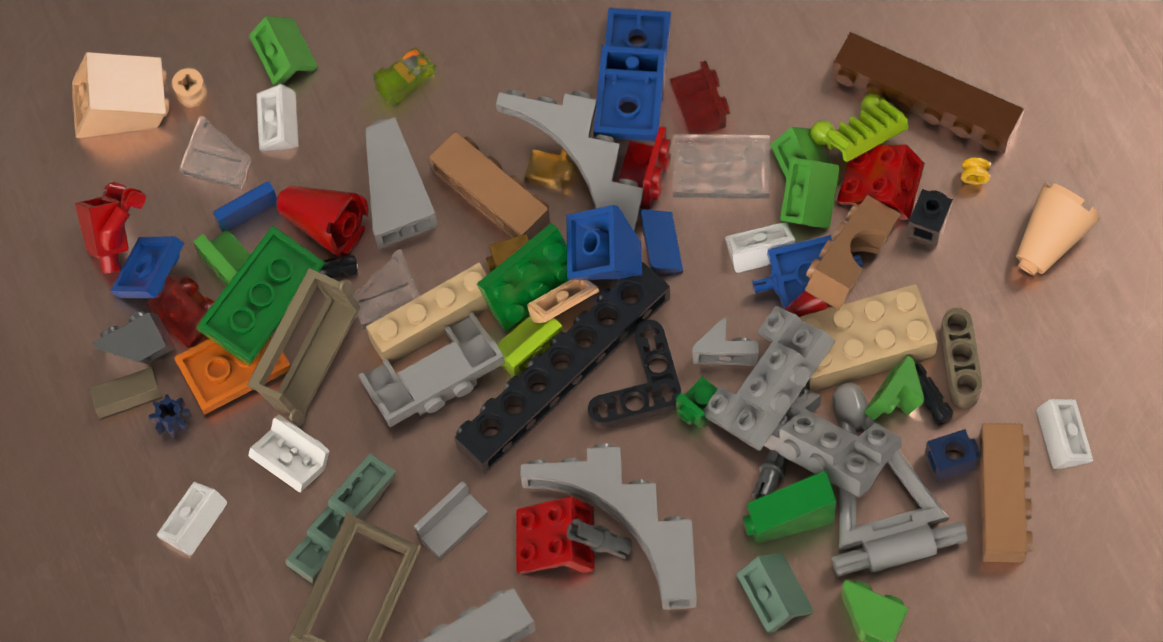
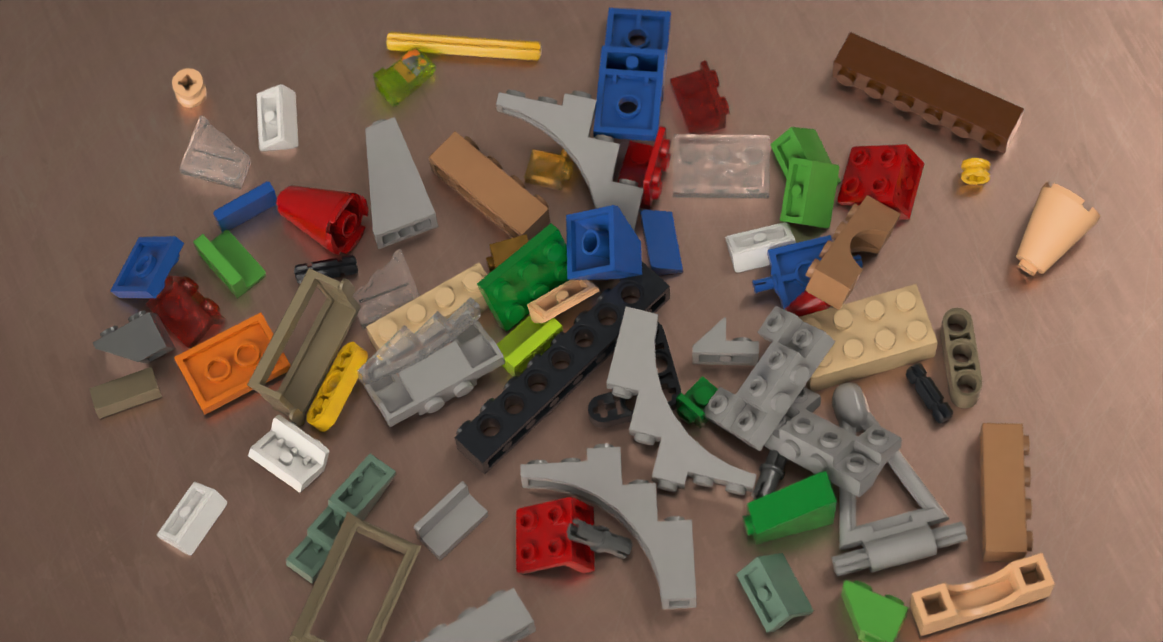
(104, 221): red torso -> none
(118, 94): light nougat slope -> none
(169, 424): dark blue gear -> none
(258, 296): green tile -> none
(281, 48): bright green panel -> none
(336, 387): none -> yellow beam
(410, 348): none -> clear slope
(464, 45): none -> yellow axle
(679, 455): none -> light grey arch
(875, 125): lime gear -> none
(898, 389): bright green slope -> none
(929, 216): black brick -> none
(945, 467): dark blue brick -> none
(956, 604): none -> light nougat arch
(1064, 433): white slope -> none

